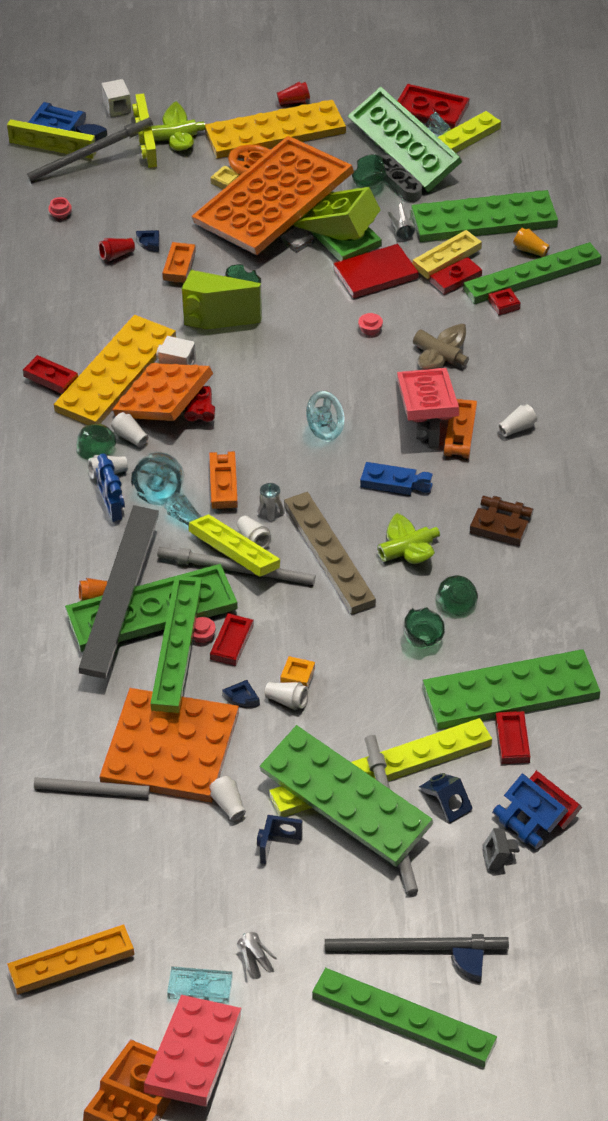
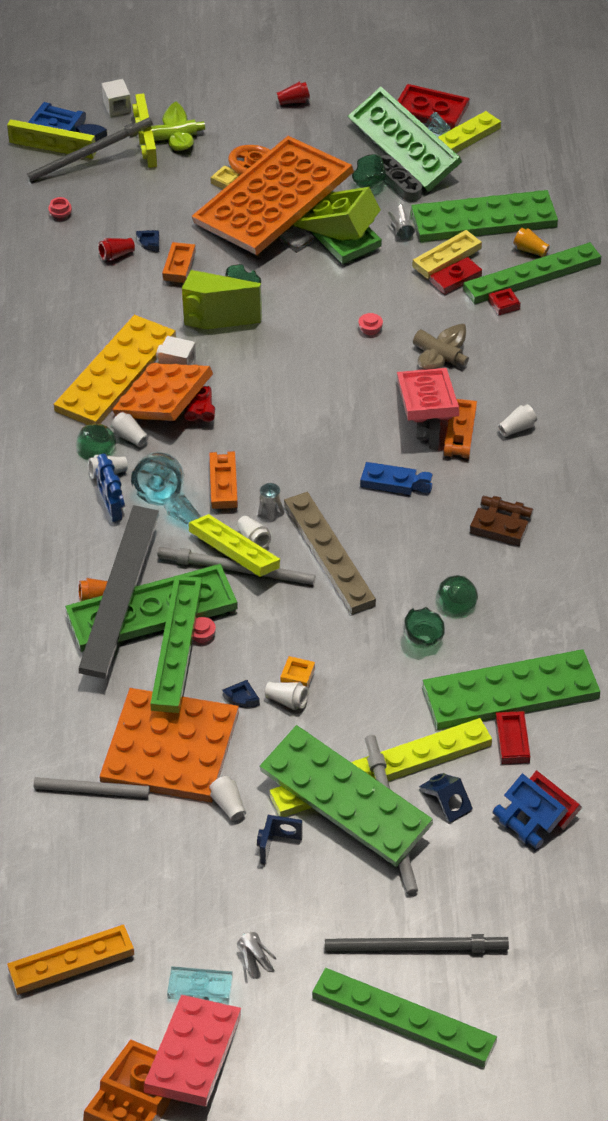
(49, 374): red plate -> none
(231, 639): red tile -> none
(270, 128): yellow plate -> none
(322, 415): clear light blue piece -> none
(375, 270): red tile -> none
(407, 541): lime plant -> none
(469, 962): dark blue tile -> none
(499, 849): dark grey tile -> none

